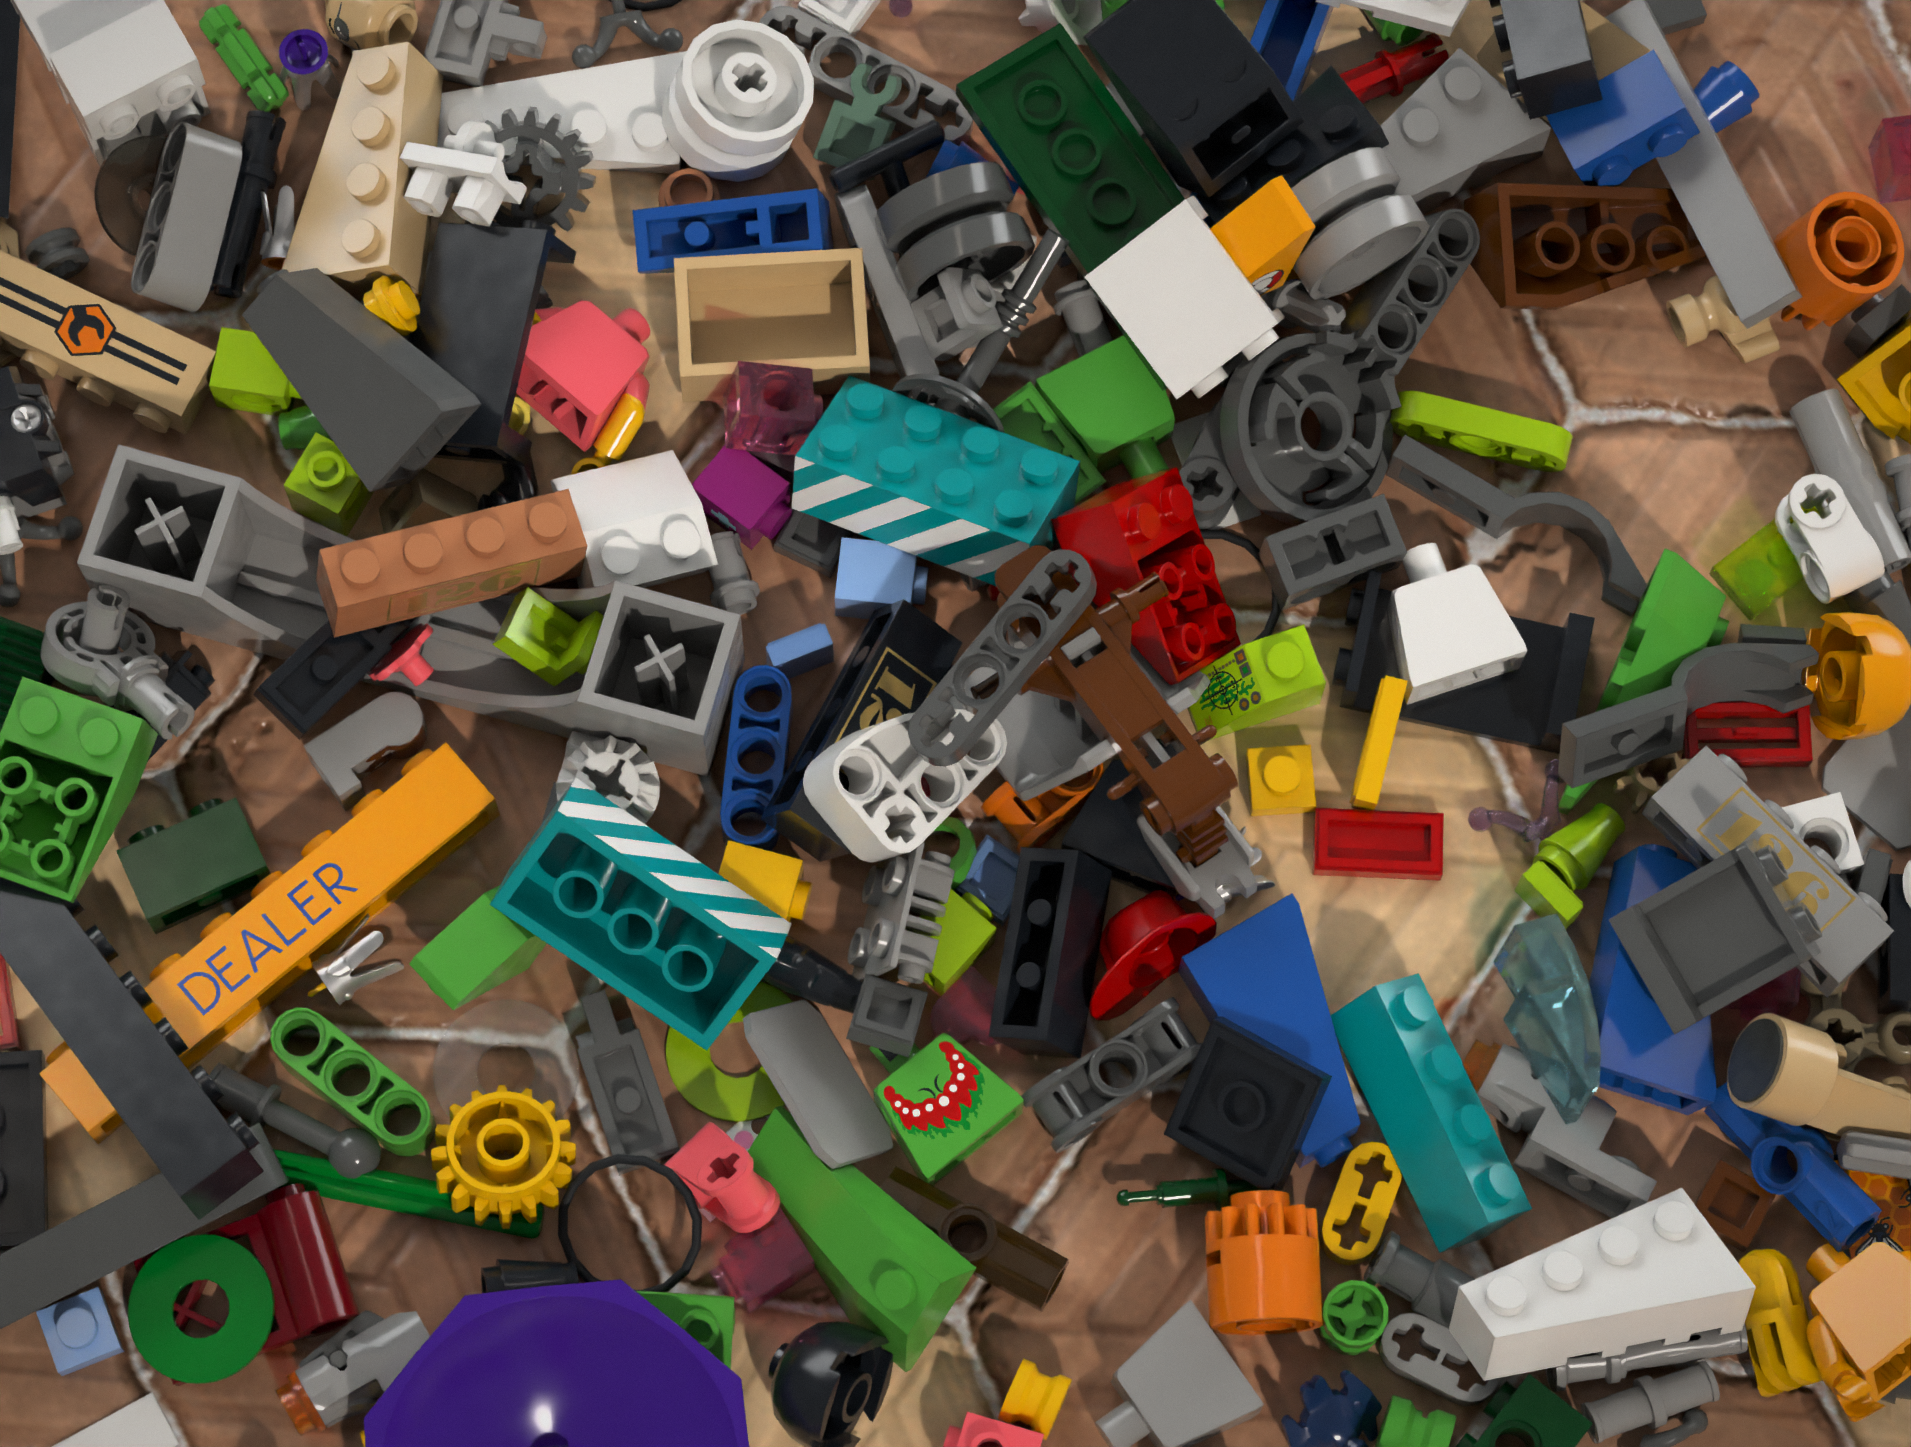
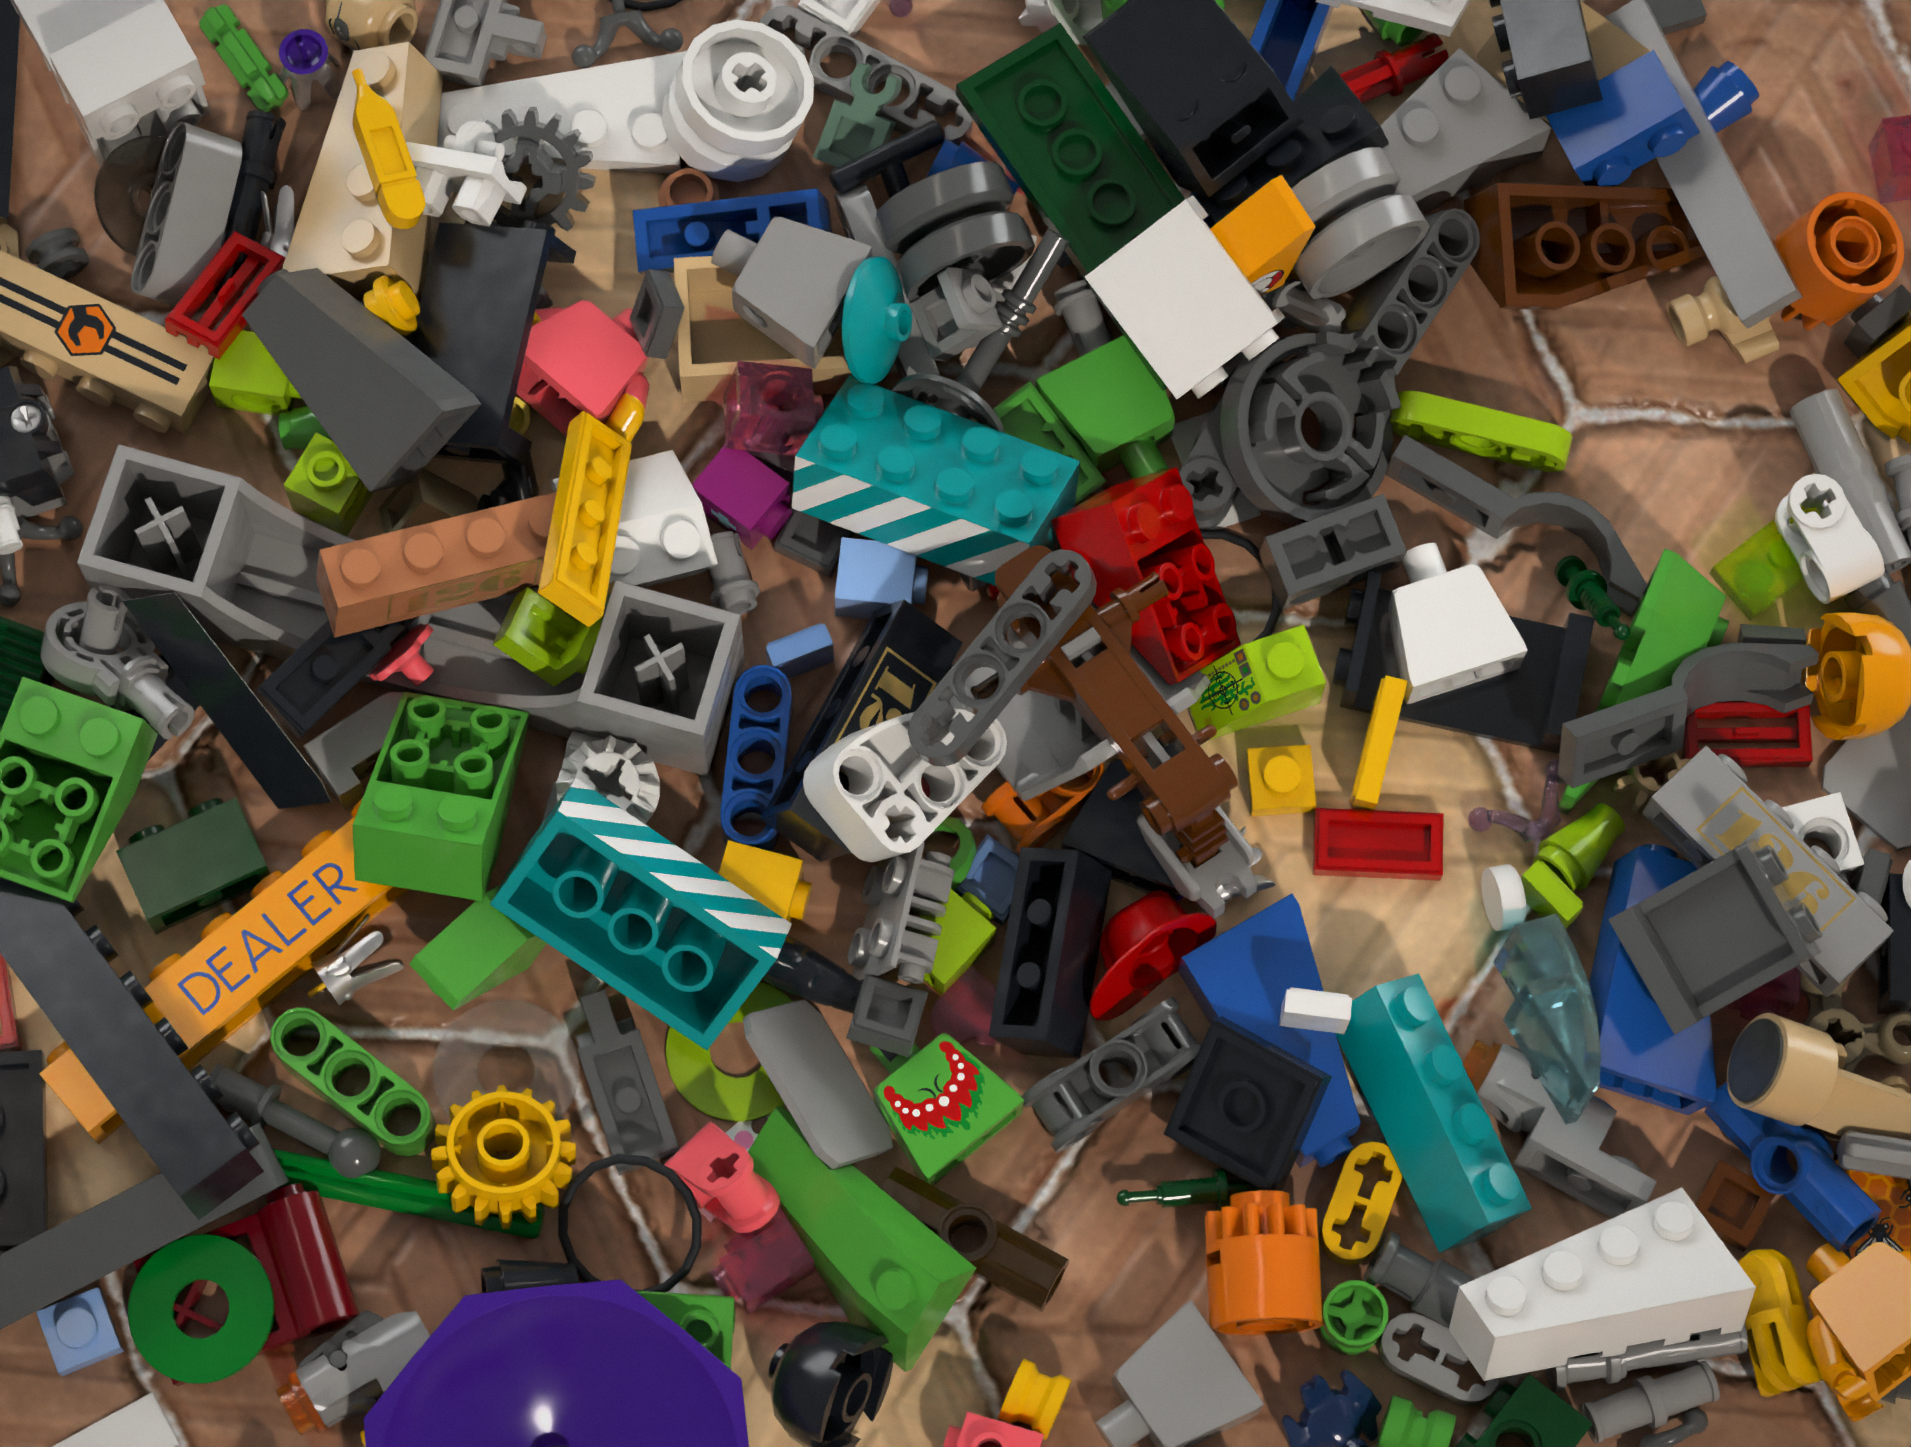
(202, 332): none -> red tile
(228, 701): none -> black sticker
(386, 157): none -> yellow piece
(439, 796): none -> bright green slope
(585, 519): none -> yellow tile
(657, 313): none -> dark grey tile
(792, 283): none -> light grey torso
(874, 320): none -> teal dish
(1315, 1010): none -> white tile
(1503, 897): none -> white tile
(1588, 592): none -> dark green piece

